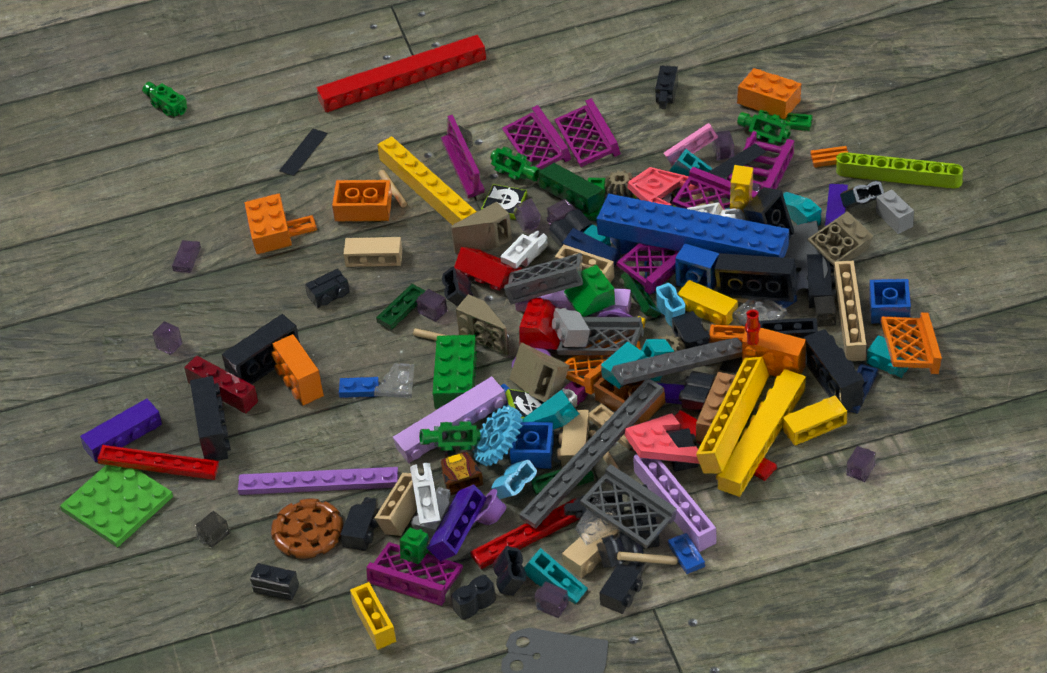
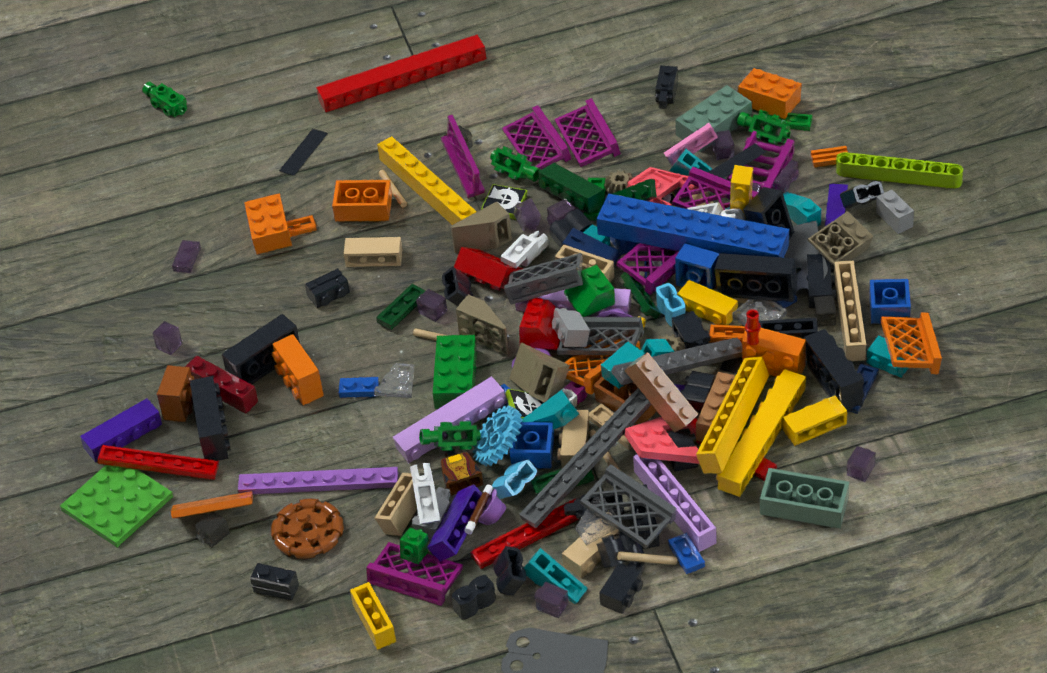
(175, 393): none -> dark orange brick
(212, 504): none -> orange tile
(360, 525): black hinge -> none
(478, 509): none -> reddish brown bar
(643, 191): none -> dark green plate
(661, 392): none -> medium nougat brick
(719, 110): none -> sand green brick
(786, 177): none -> clear purple plate
(804, 498): none -> sand green brick

